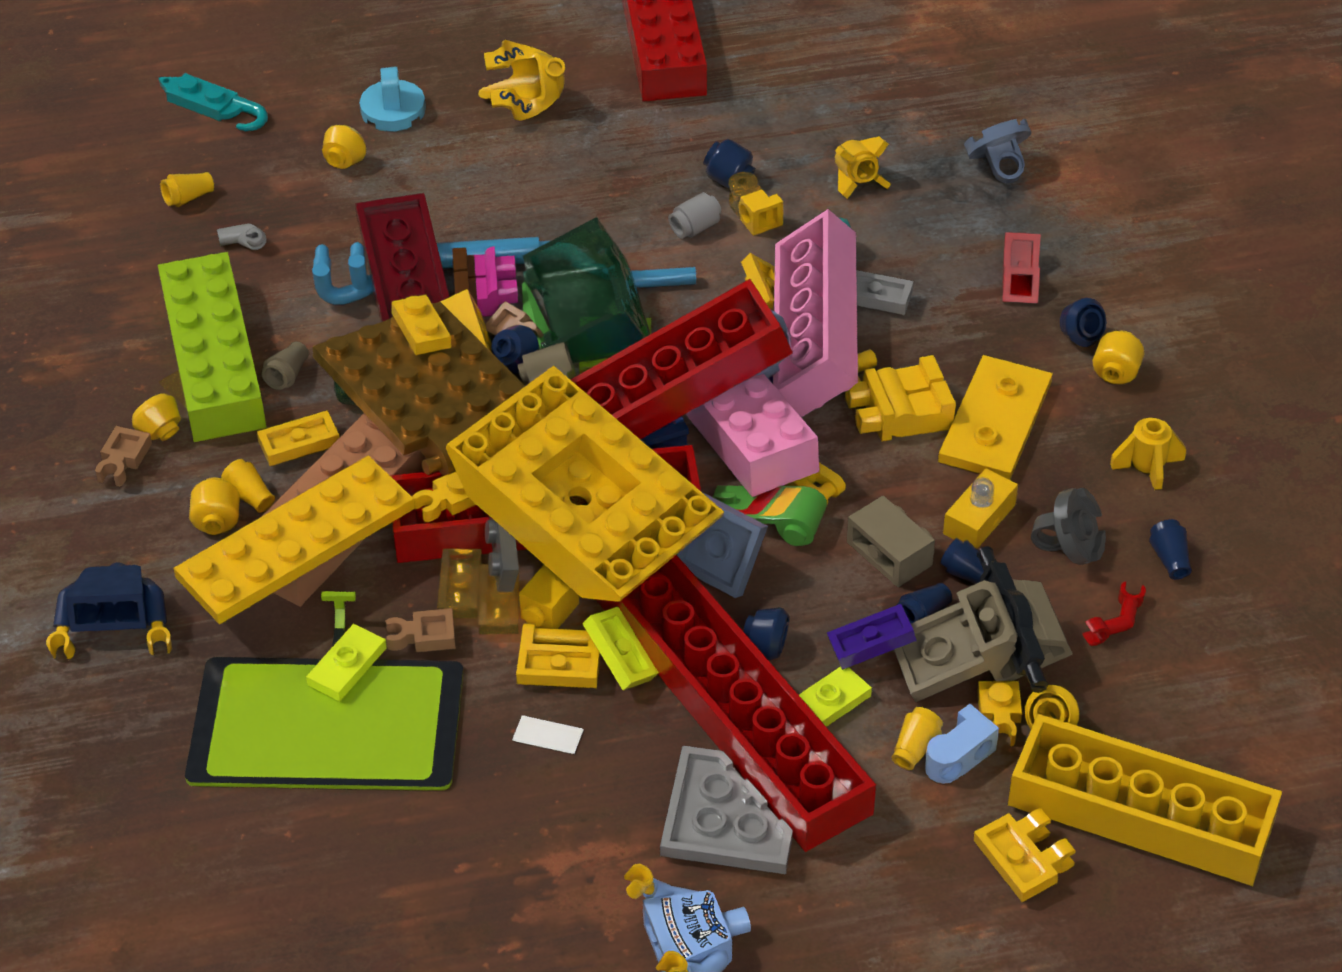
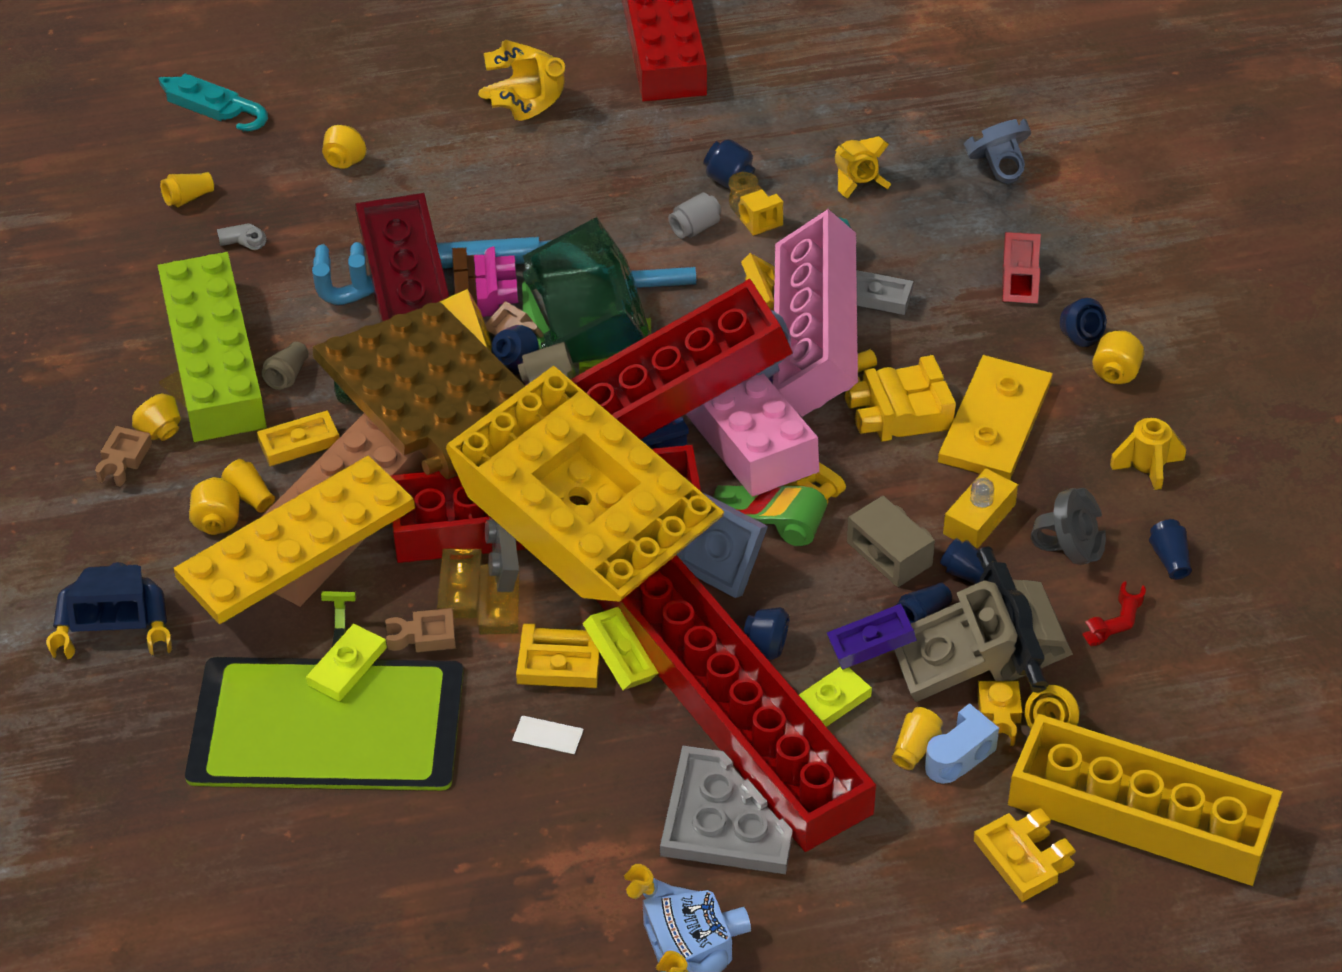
(392, 102): medium azure tile -> none
(421, 324): yellow plate -> none
(446, 494): yellow plate -> none
(547, 600): yellow brick -> none

